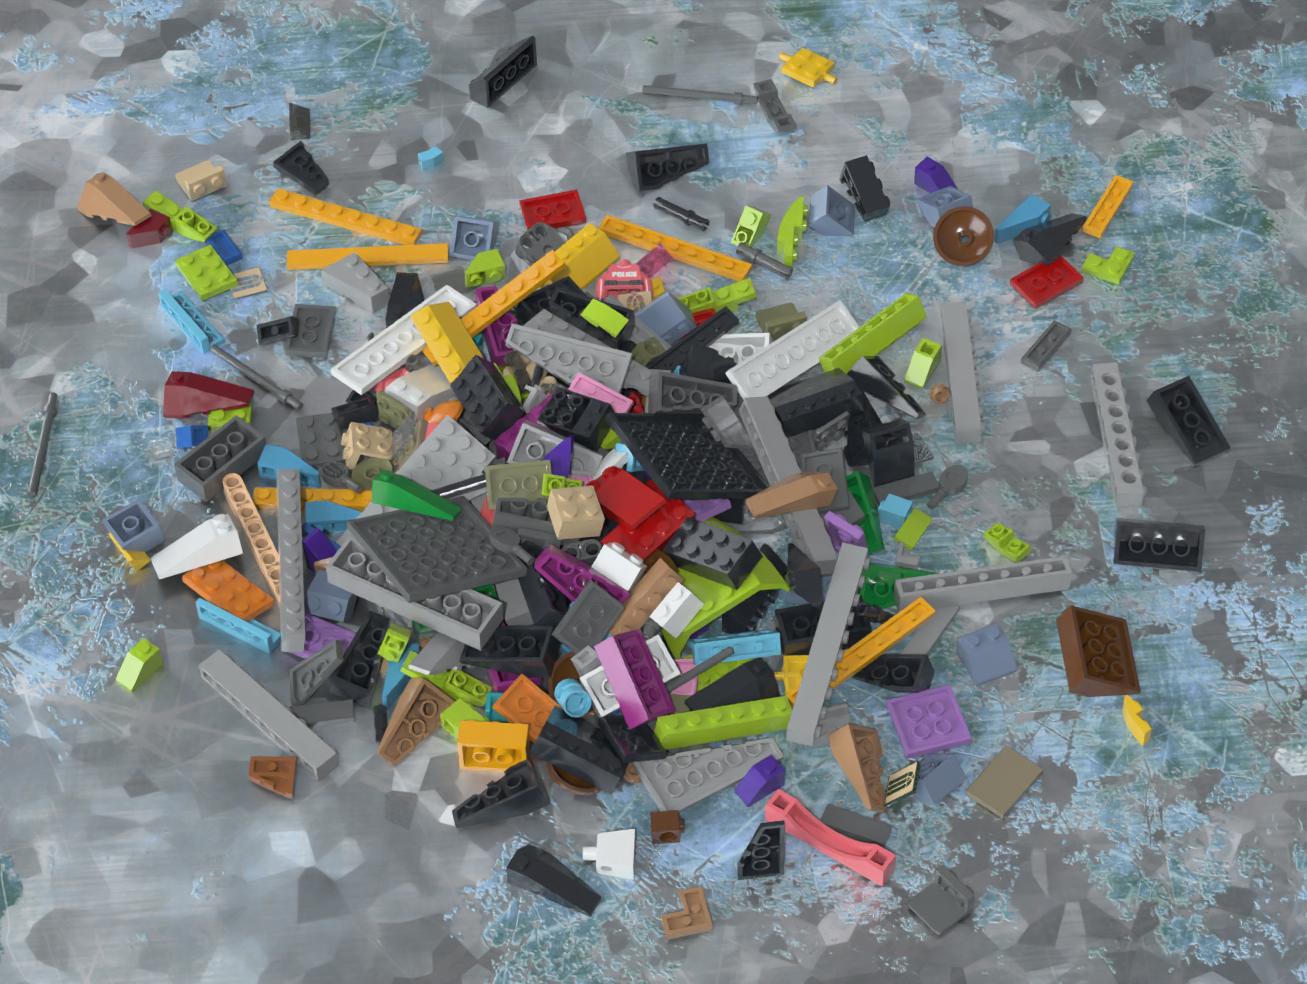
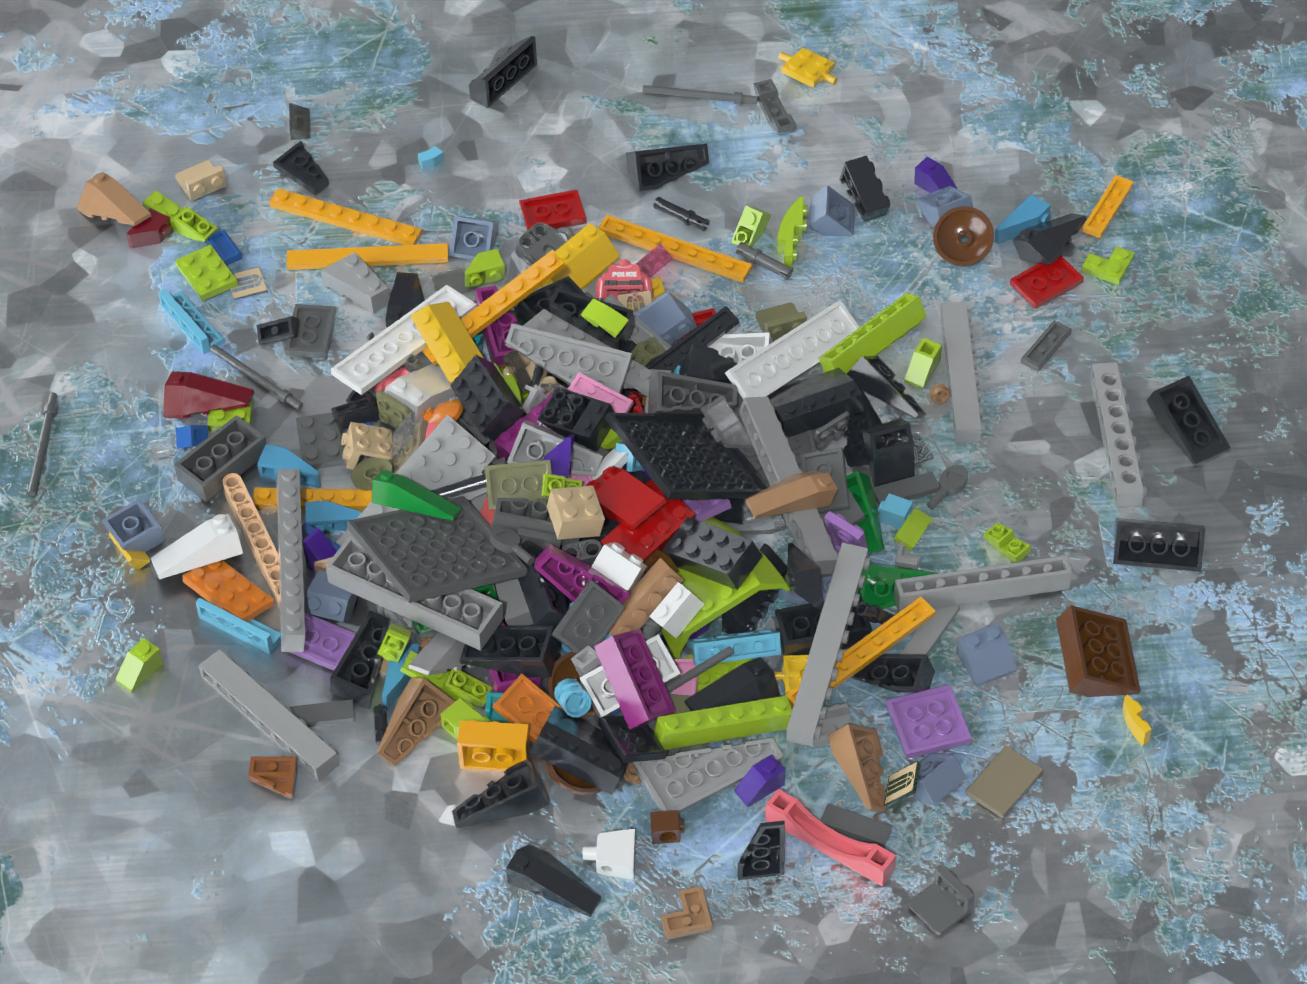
(313, 671): dark grey wing -> none
(337, 475): dark grey piece -> none
(718, 299): lime slope -> none

